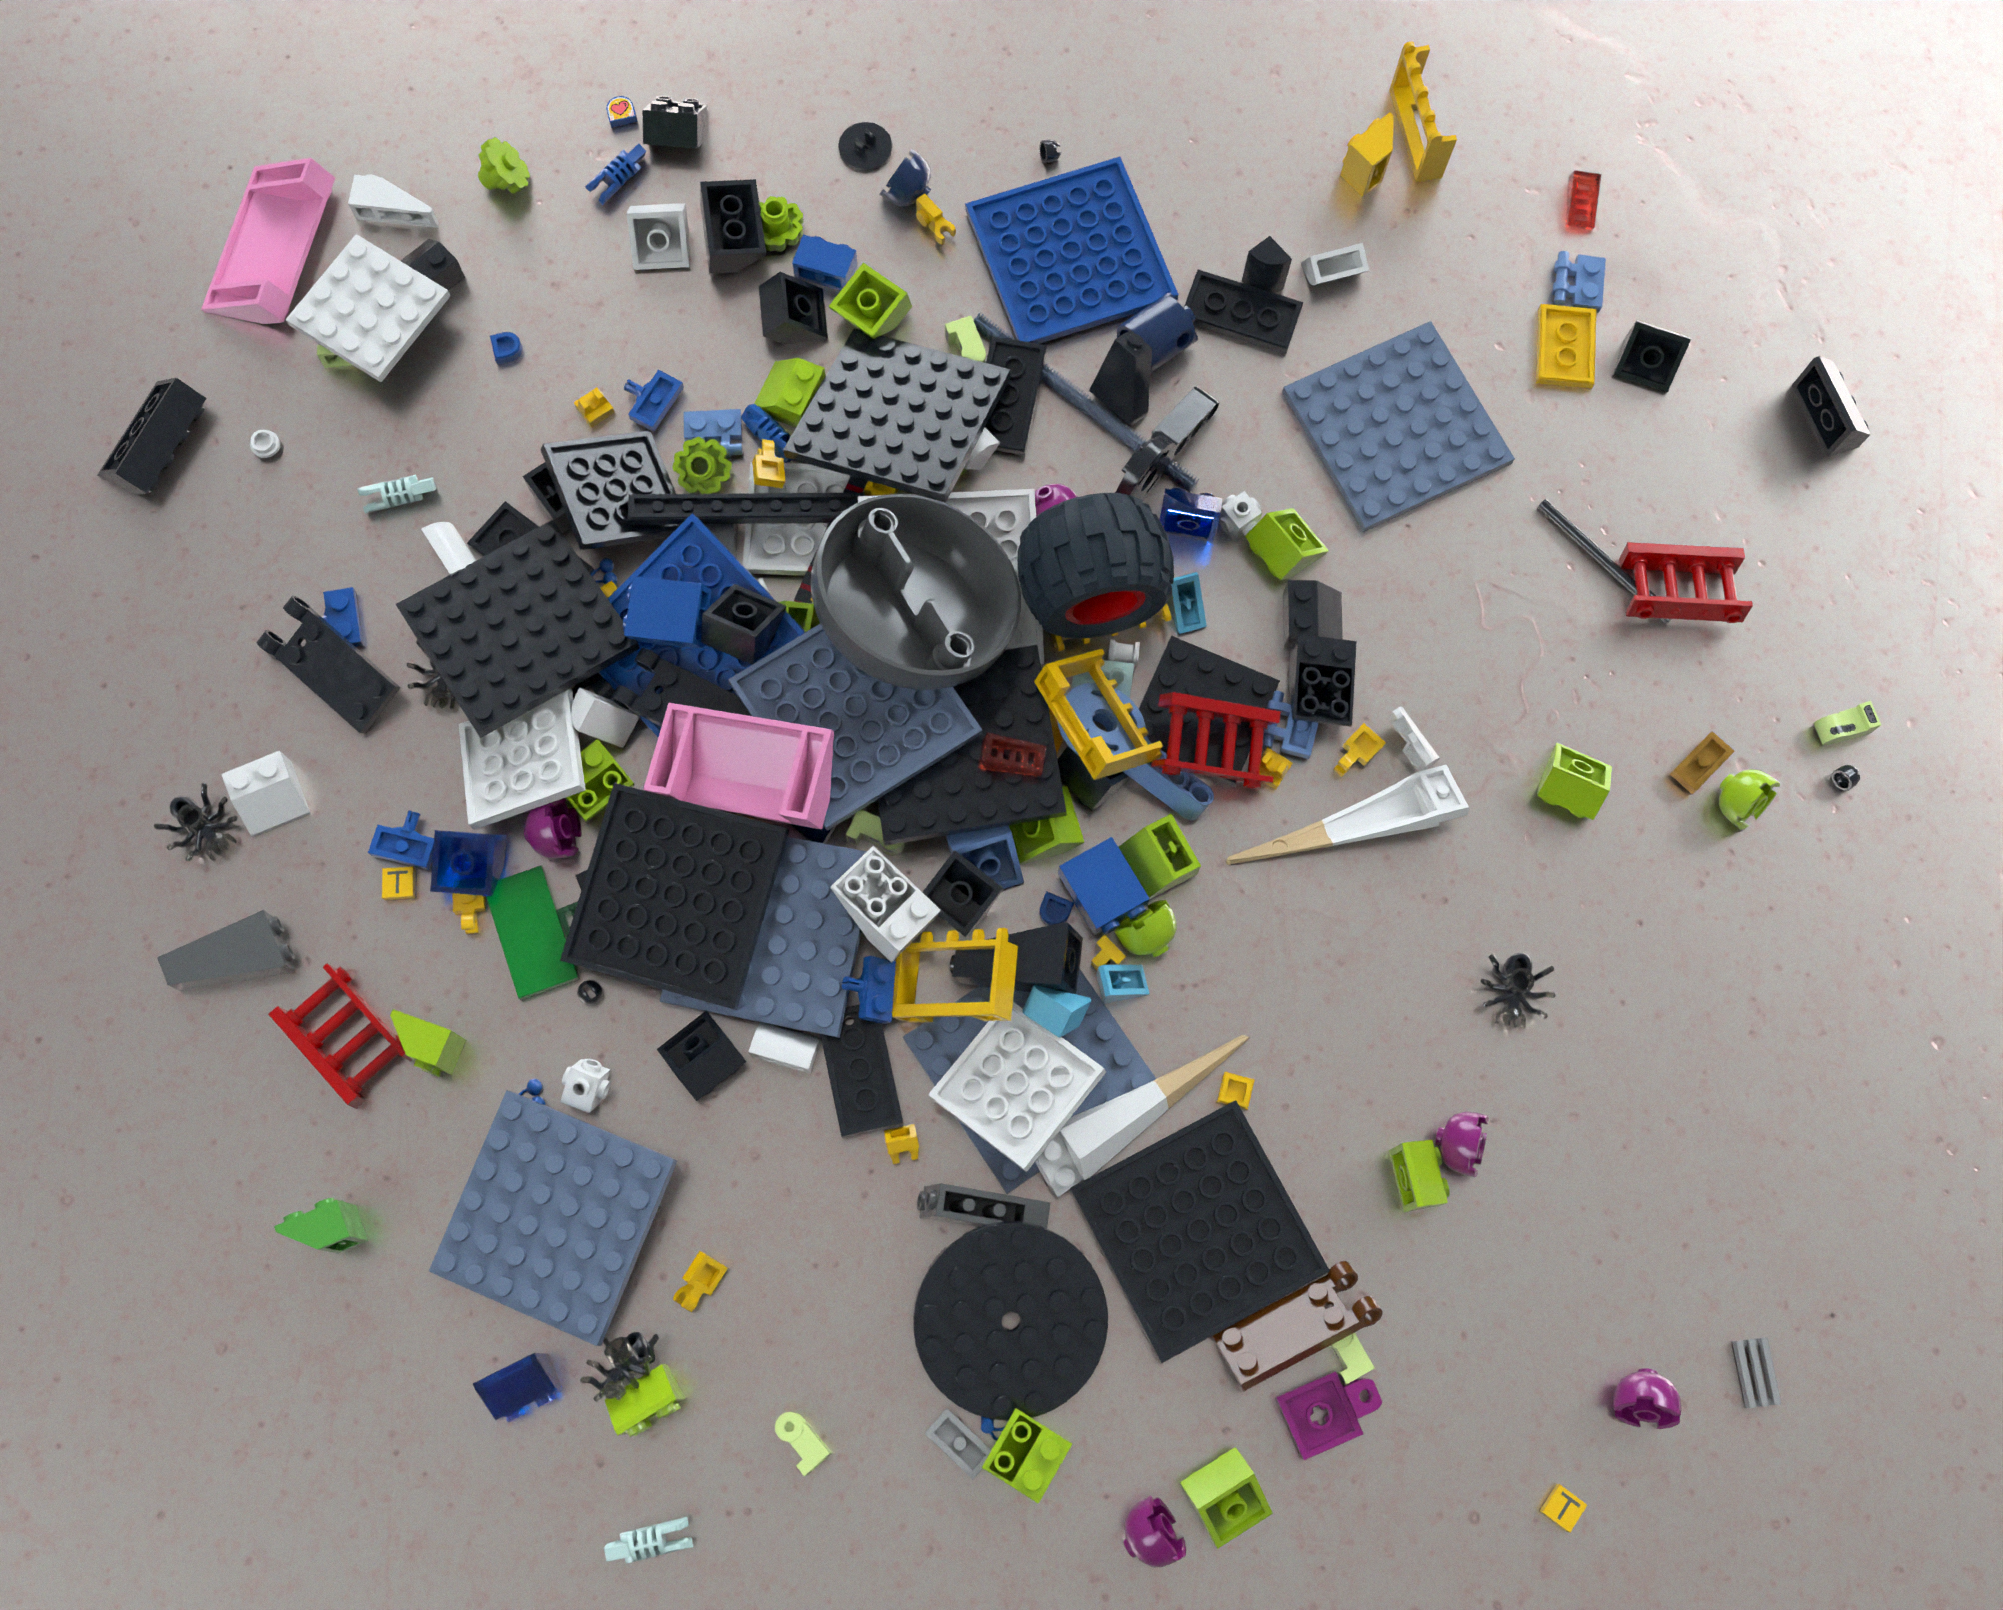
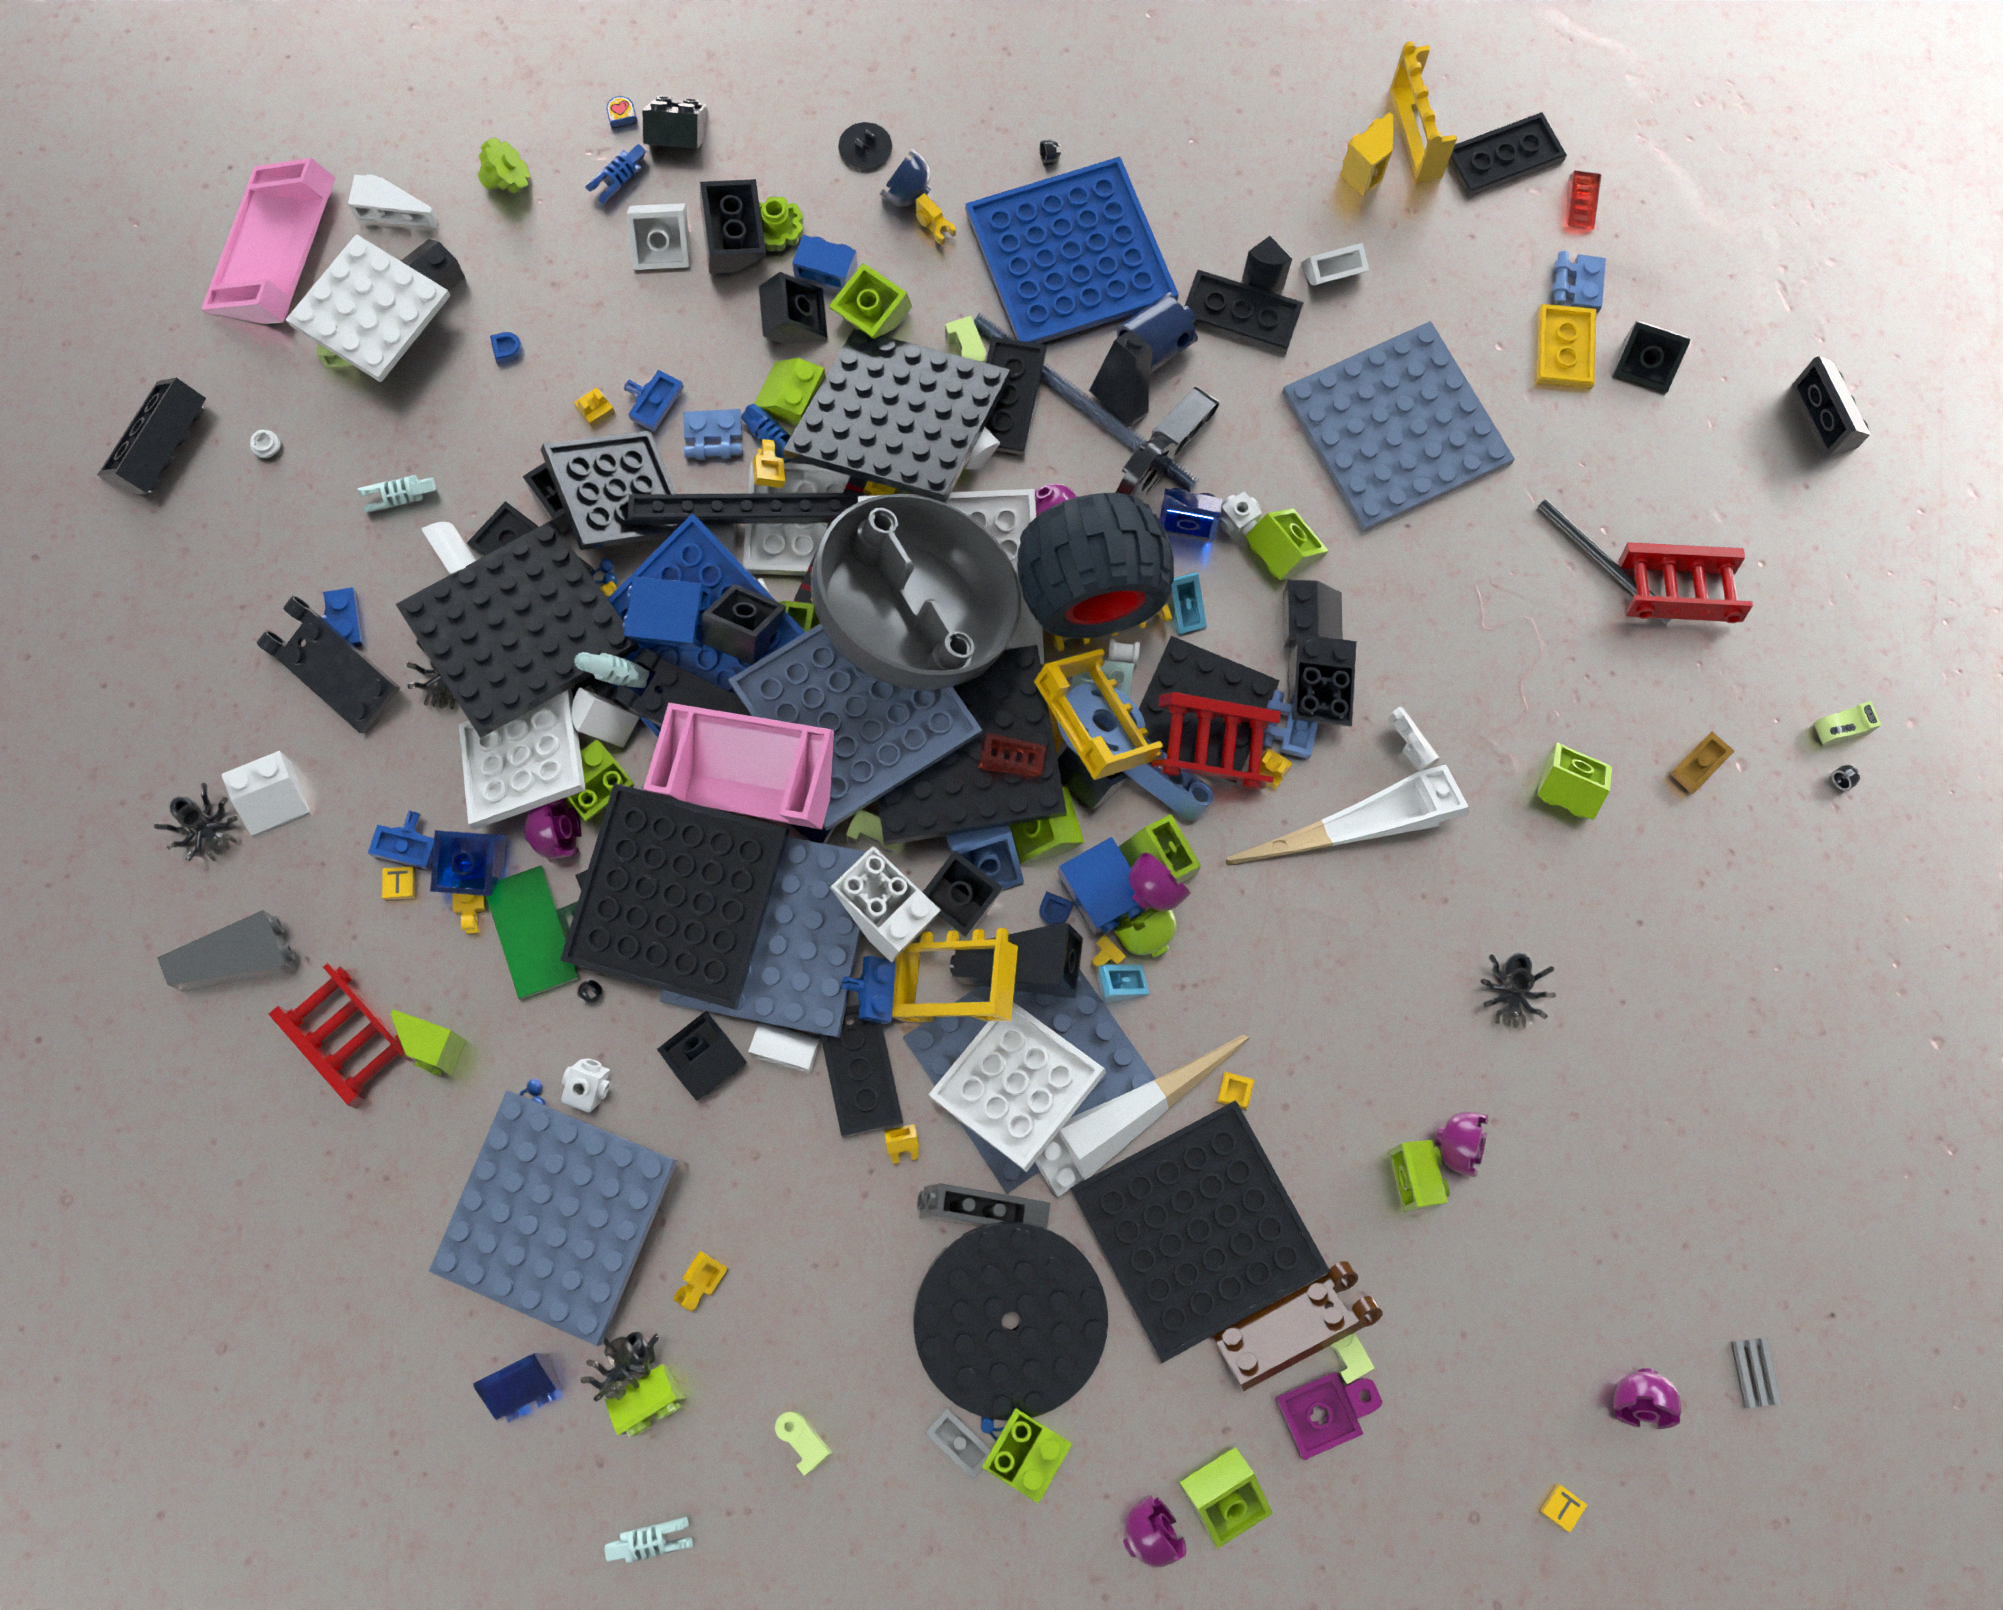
(328, 1227): bright green slope -> none
(612, 669): none -> light aqua hinge
(702, 466): lime plant -> none
(1055, 1009): medium azure slope -> none
(1155, 885): none -> magenta cylinder
(1361, 747): yellow plate -> none
(1506, 154): none -> black tile
(1746, 795): lime cylinder -> none

